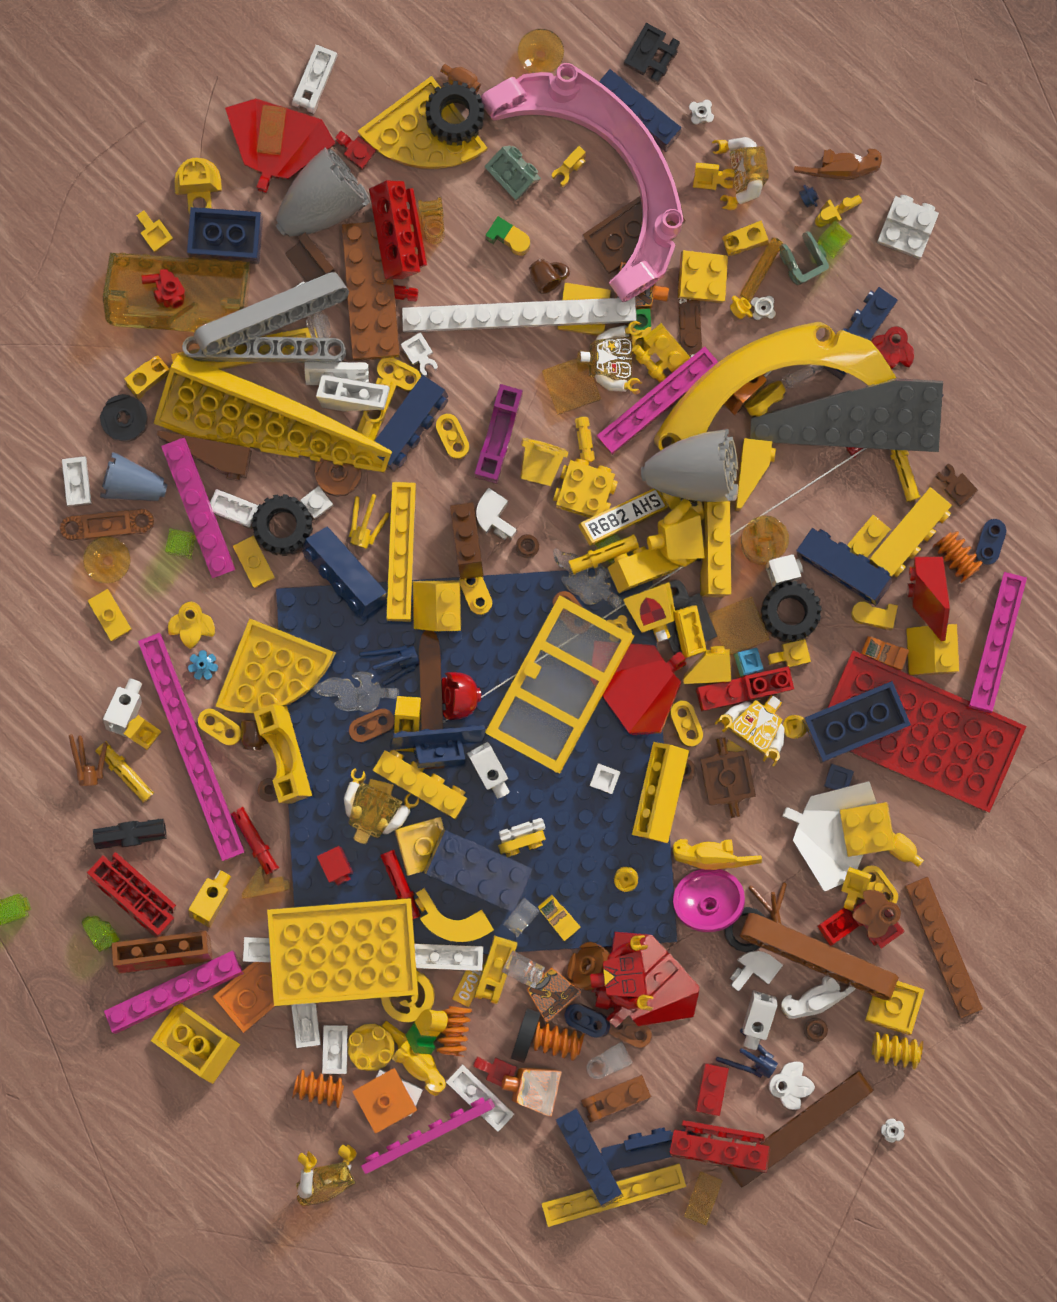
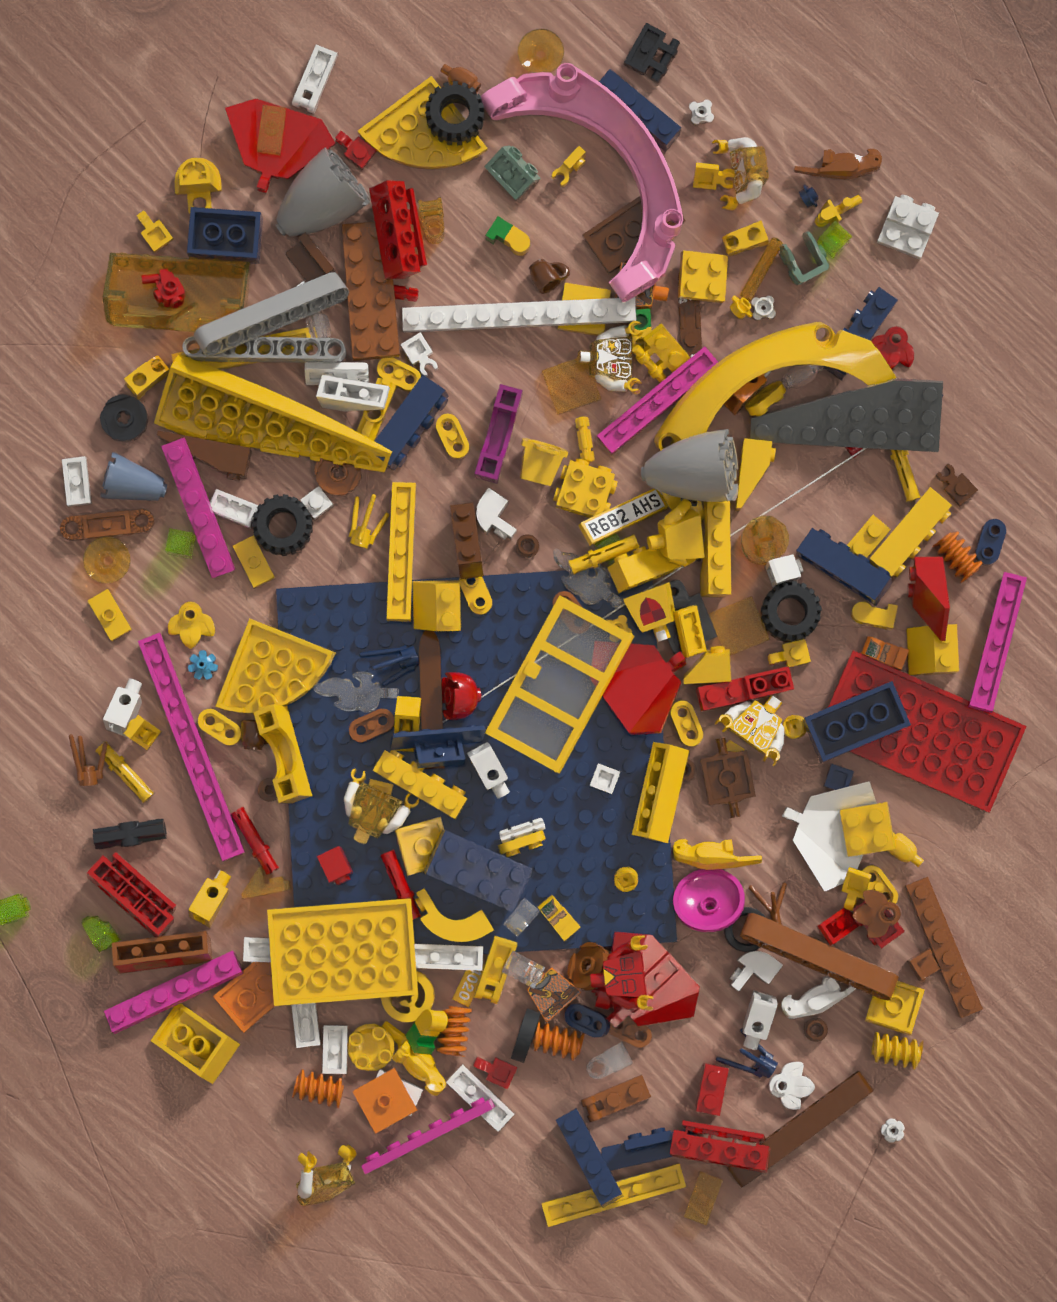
(344, 572): dark blue brick -> none
(534, 1088): torso -> none
(748, 662): dark azure tile -> none
(923, 964): none -> dark orange panel

